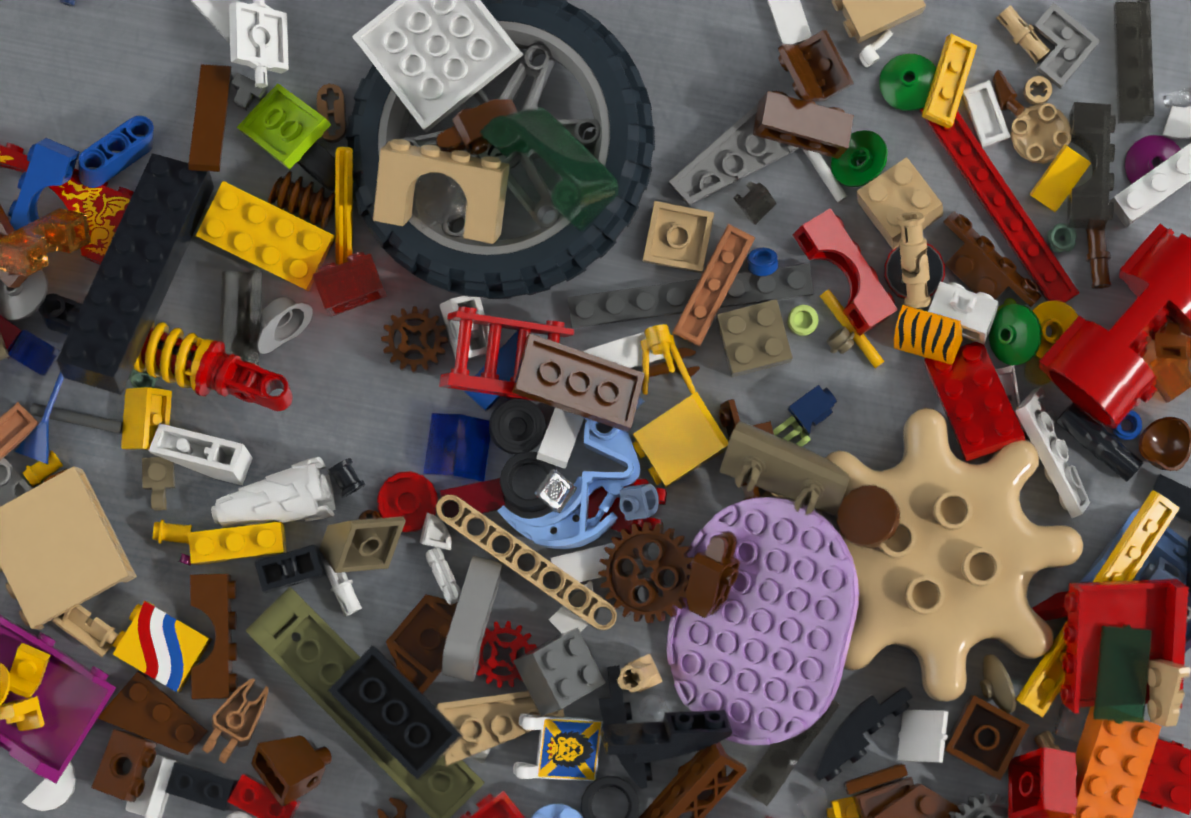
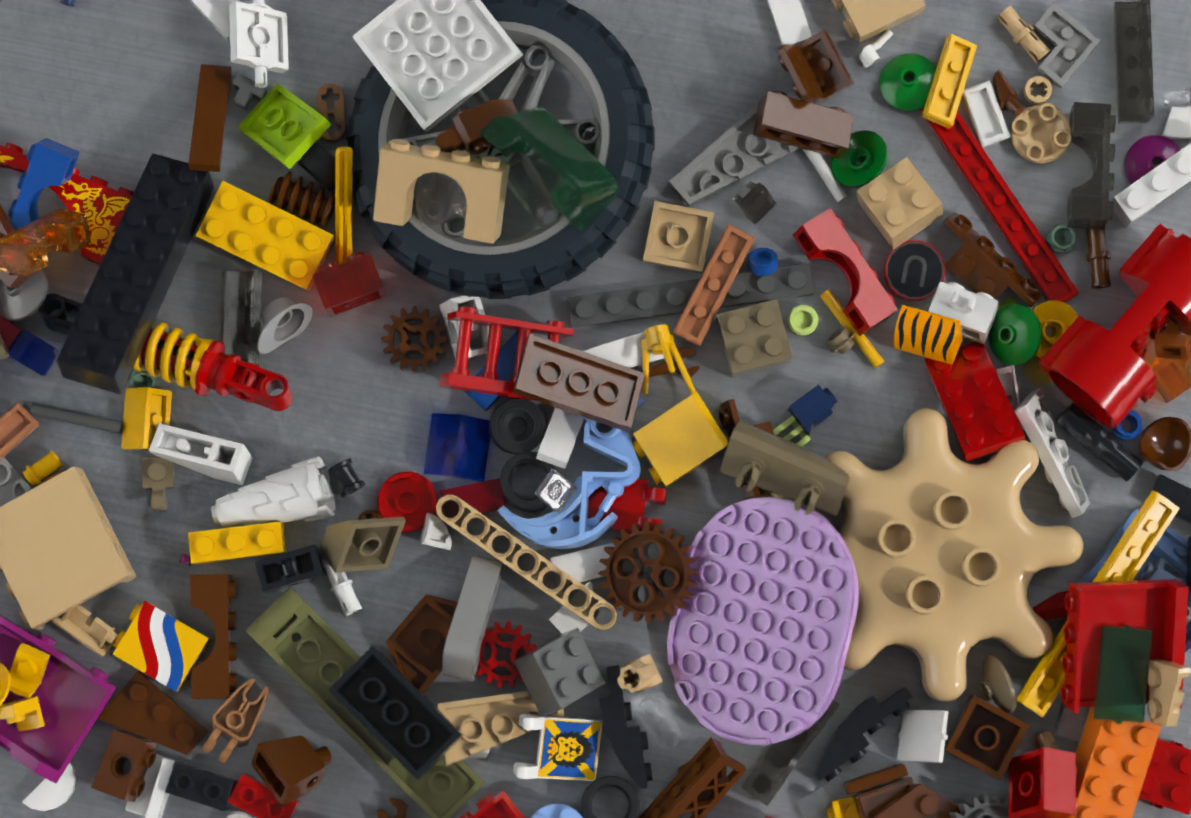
(37, 442): blue piece -> none
(110, 163): blue beam -> none
(171, 532): yellow pin -> none
(443, 575): white axle -> none
(639, 501): sand blue plate -> none
(674, 737): black slope -> none
(712, 575): reddish brown hinge -> none
(868, 516): reddish brown tile -> none
(914, 259): tan piece -> none
(1060, 178): yellow tile -> none

